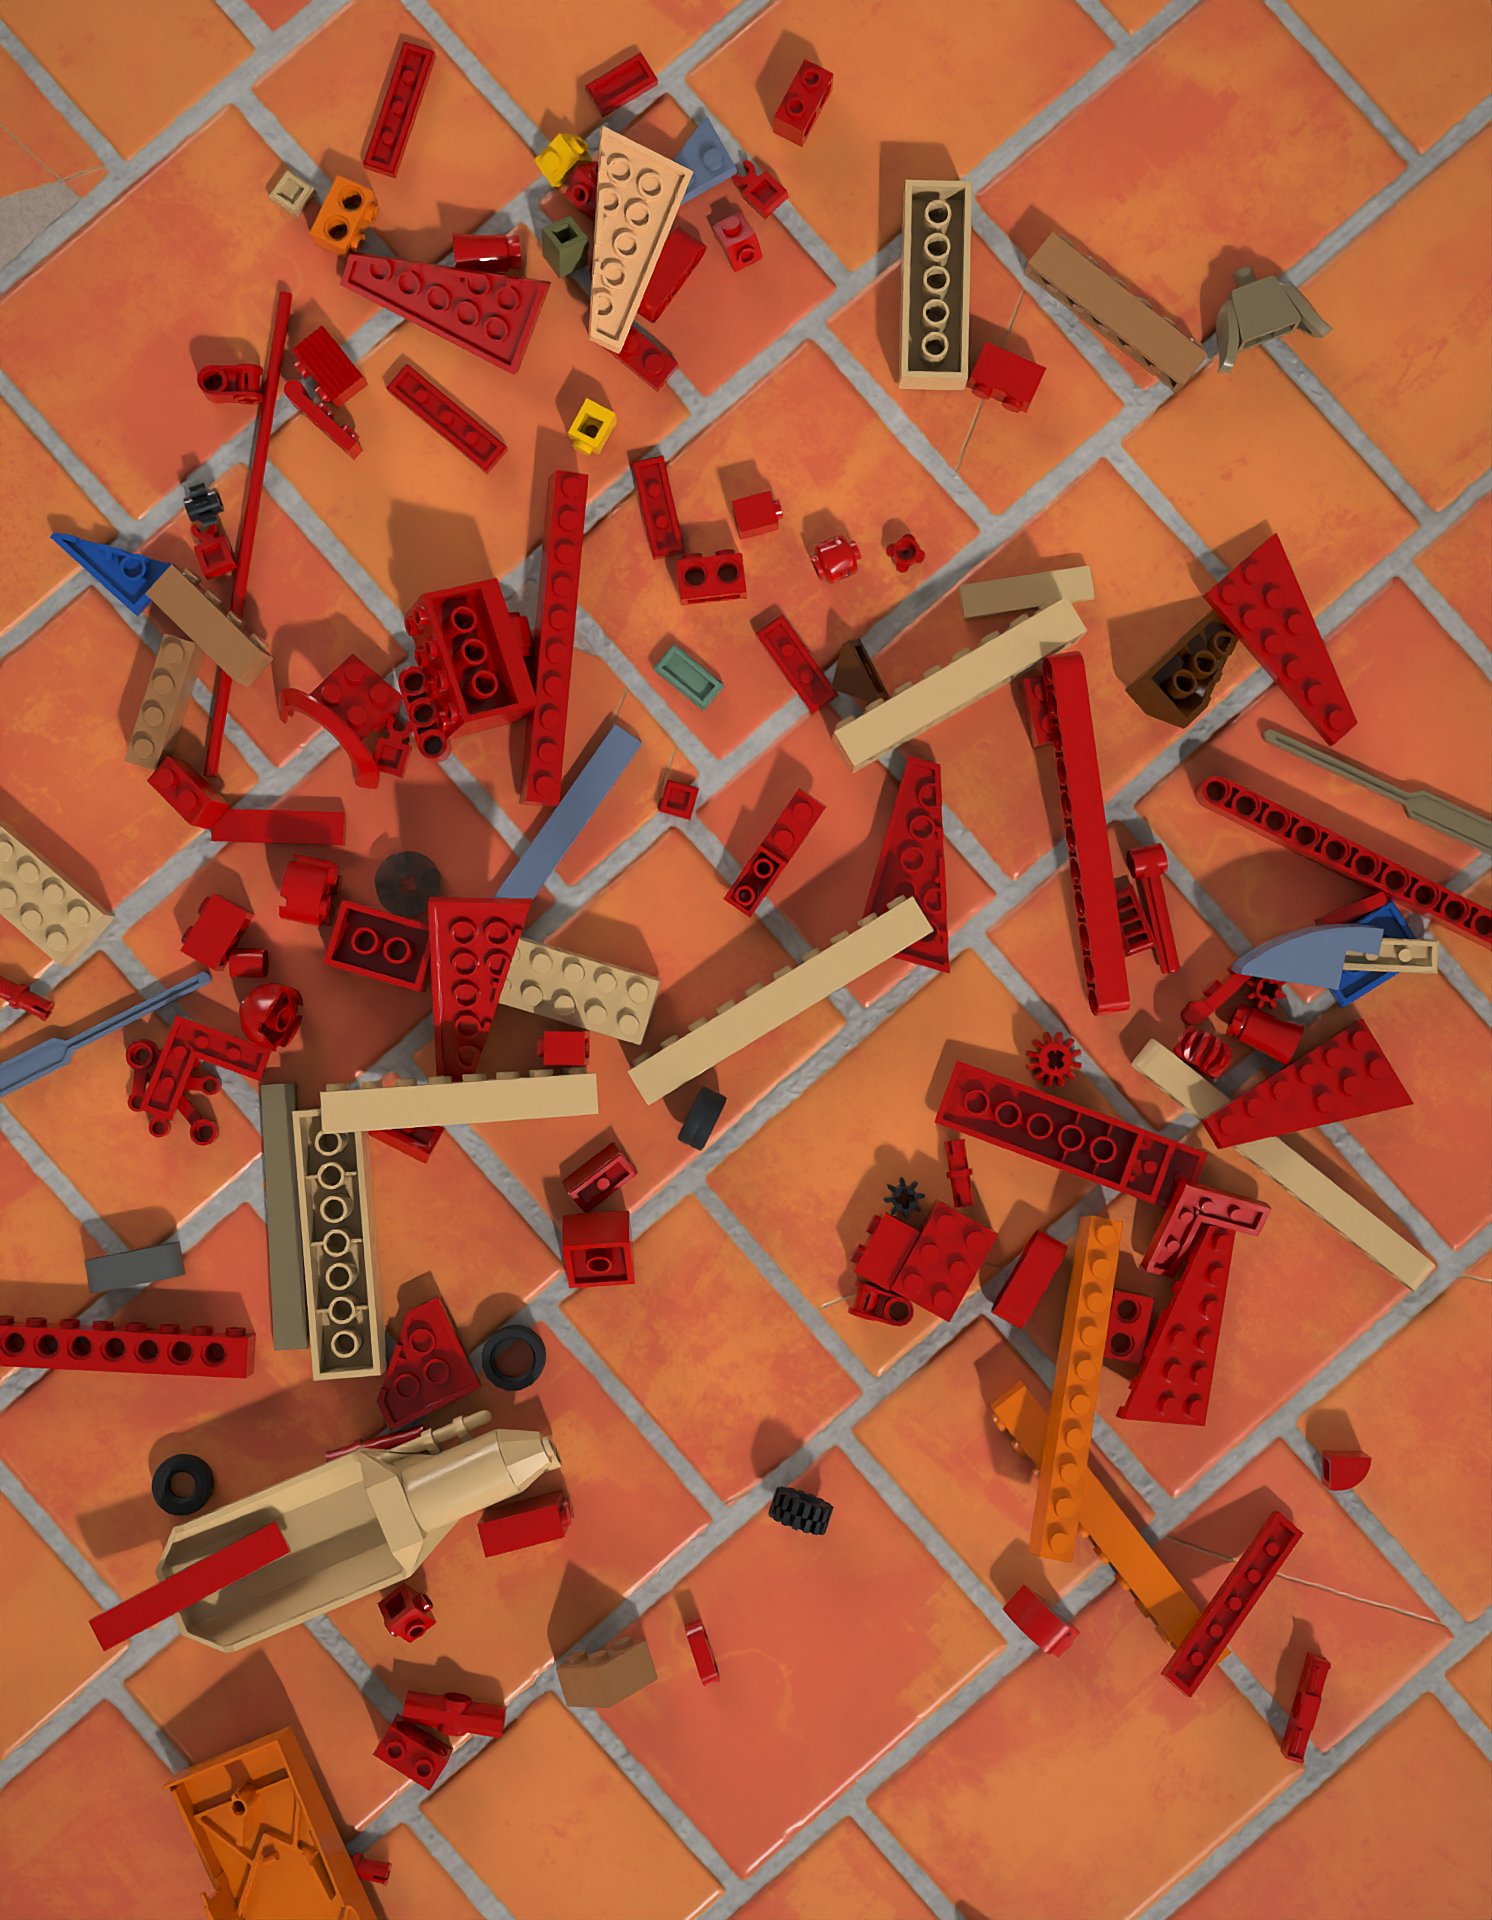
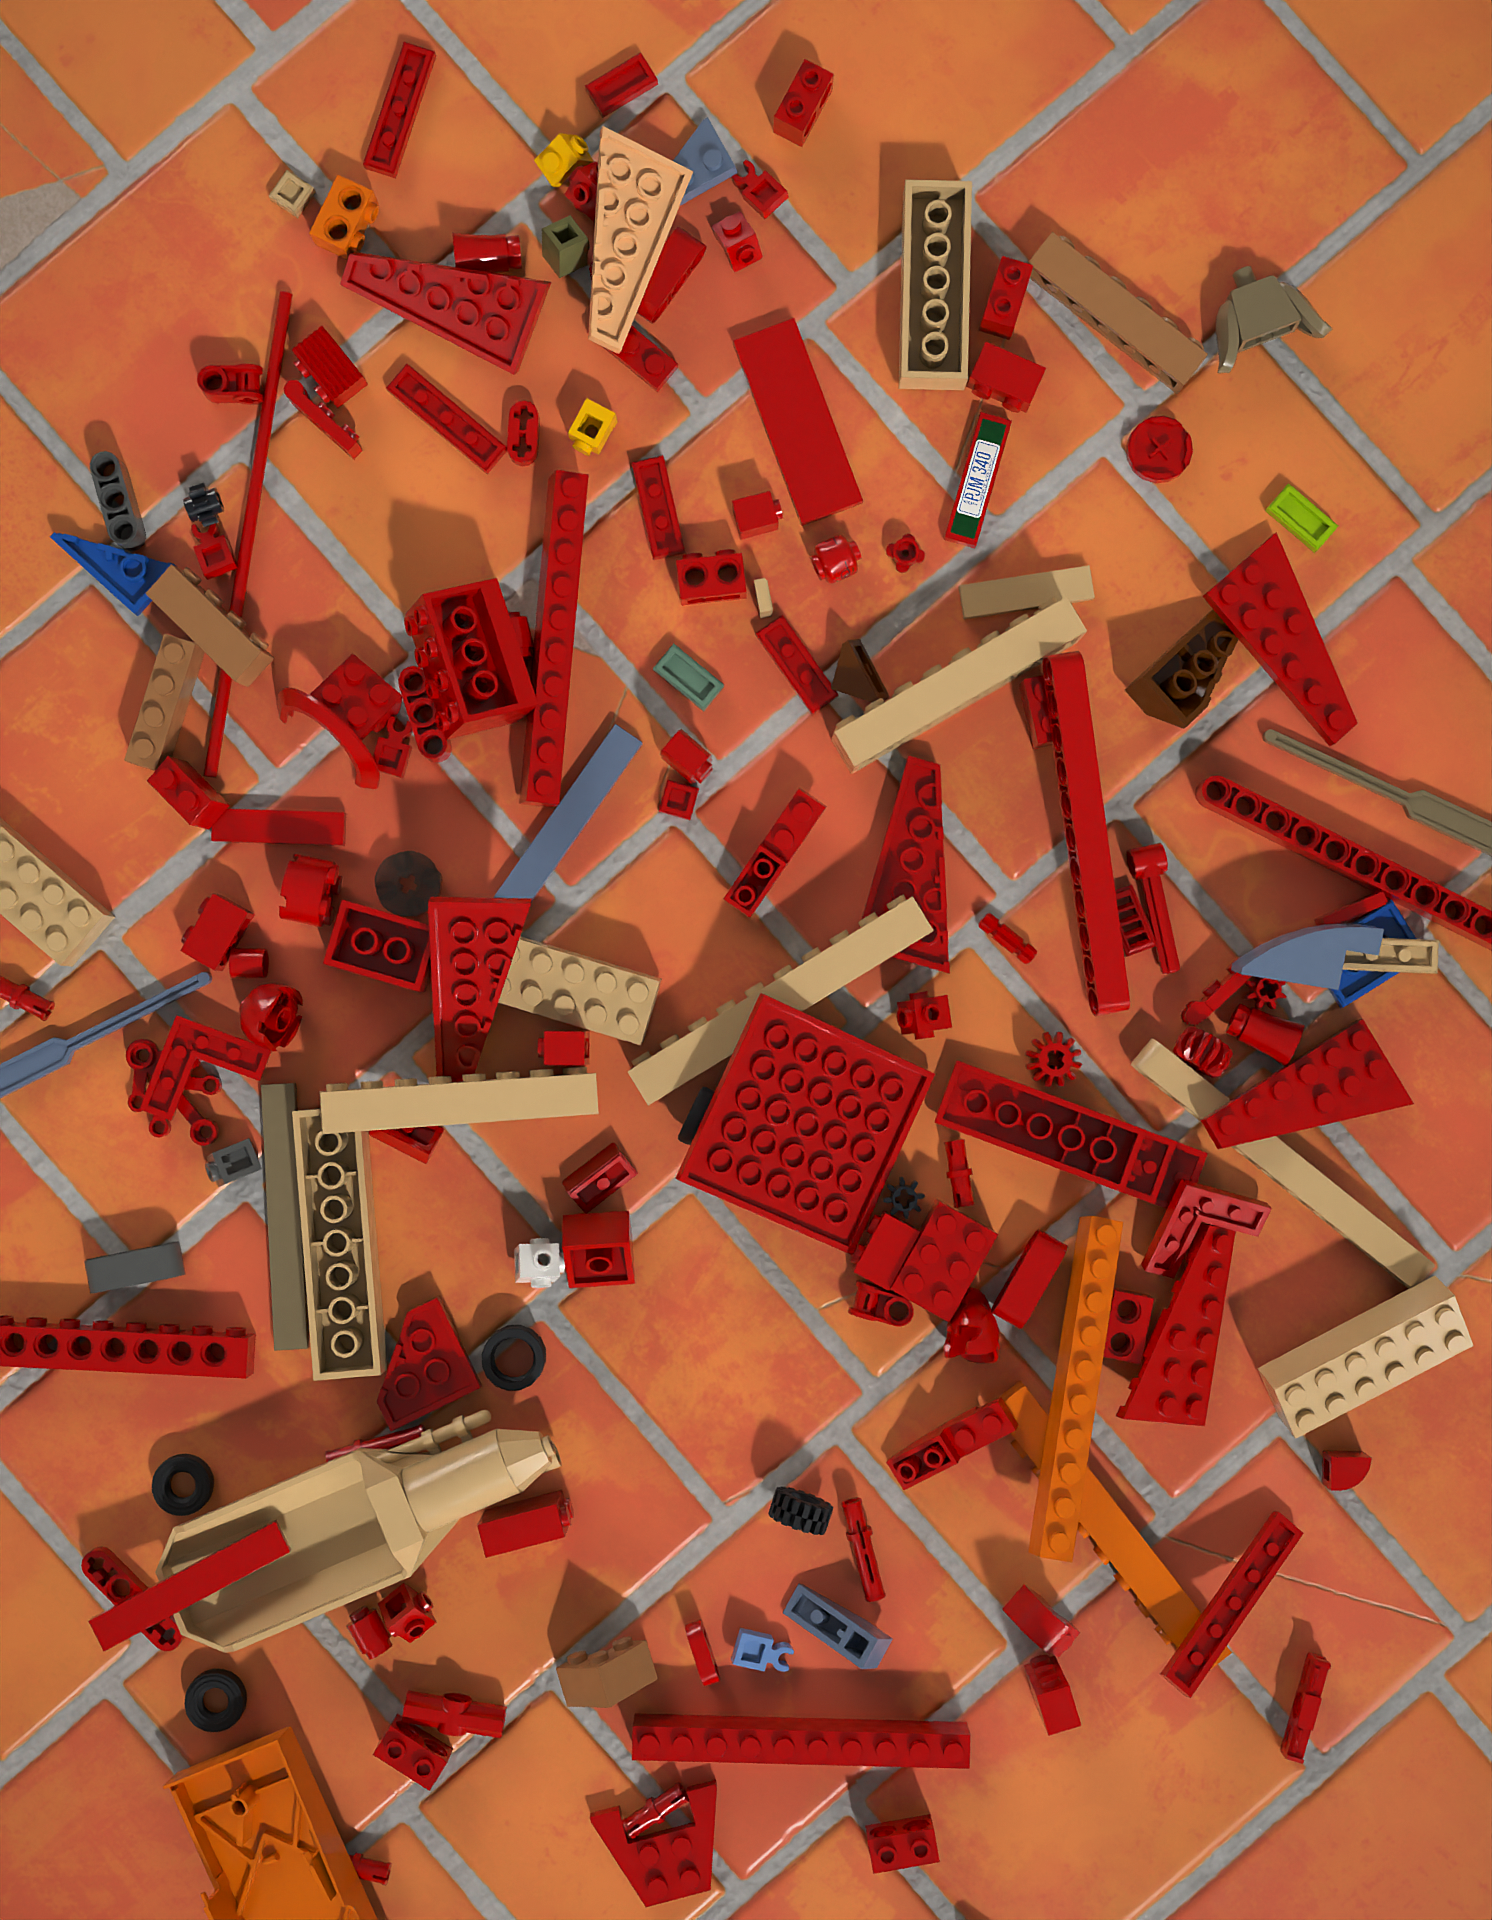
(107, 1588): none -> red beam
(110, 487): none -> dark grey beam
(208, 1720): none -> black tyre
(232, 1163): none -> dark grey bracket
(369, 1632): none -> red brick
(515, 433): none -> red beam
(527, 1266): none -> white brick
(655, 1810): none -> red pin
(668, 1861): none -> red wing
(687, 757): none -> red brick
(757, 1649): none -> medium blue plate
(763, 598): none -> tan tile
(797, 421): none -> red tile
(801, 1741): none -> red brick
(805, 1125): none -> red plate
(838, 1627): none -> sand blue slope
(854, 1512): none -> red pin
(902, 1843): none -> red brick
(923, 1015): none -> red brick
(951, 1442): none -> red slope
(973, 1330): none -> red helmet
(977, 480): none -> tile
(1006, 297): none -> red brick
(1007, 938): none -> red axle
(1052, 1694): none -> red brick
(1159, 449): none -> red tile
(1301, 518): none -> lime tile
(1366, 1356): none -> tan brick

